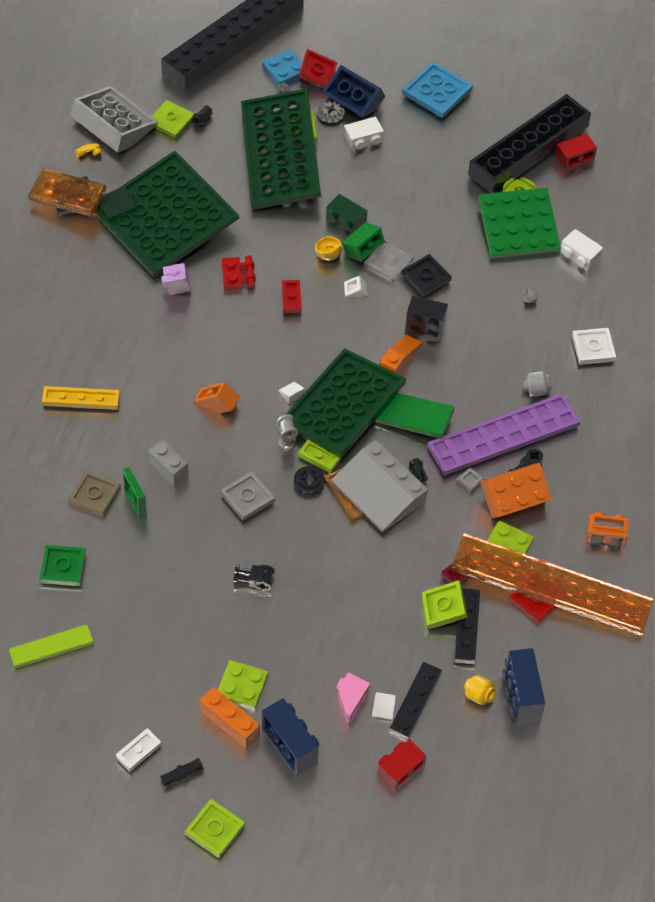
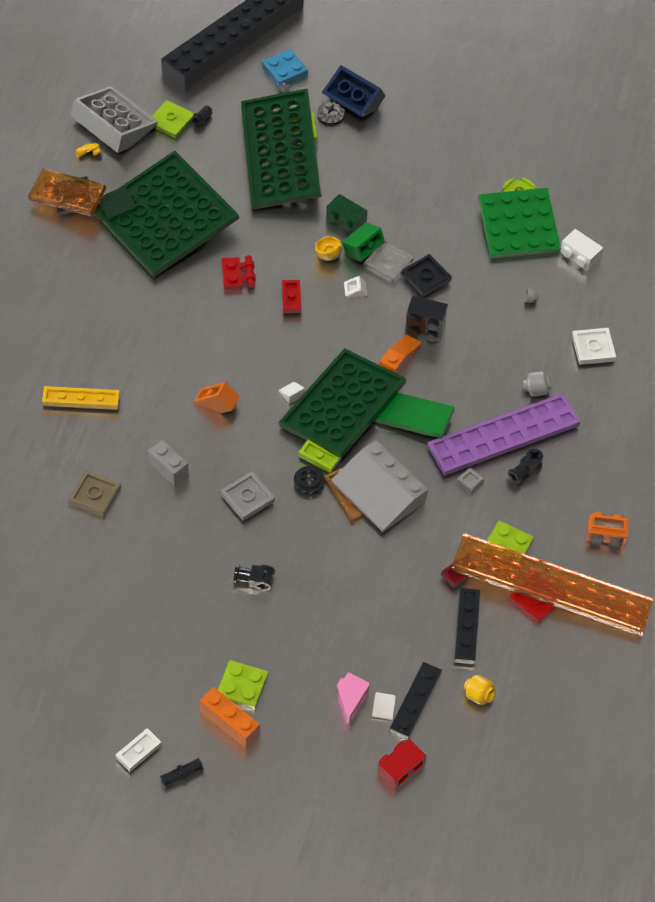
(51, 646): lime tile -> none
(62, 565): green plate -> none
(134, 493): green tile -> none
(176, 279): lavender head -> none
(214, 828): lime plate -> none
(287, 432): light grey connector -> none
(290, 736): dark blue brick -> none
(317, 68): red plate -> none
(363, 134): white brick -> none
(416, 466): black pin -> none
(437, 89): dark azure plate -> none
(444, 604): lime plate -> none
(515, 490): orange brick -> none
(524, 686): dark blue brick -> none
(529, 143): black brick -> none
(575, 151): red brick -> none

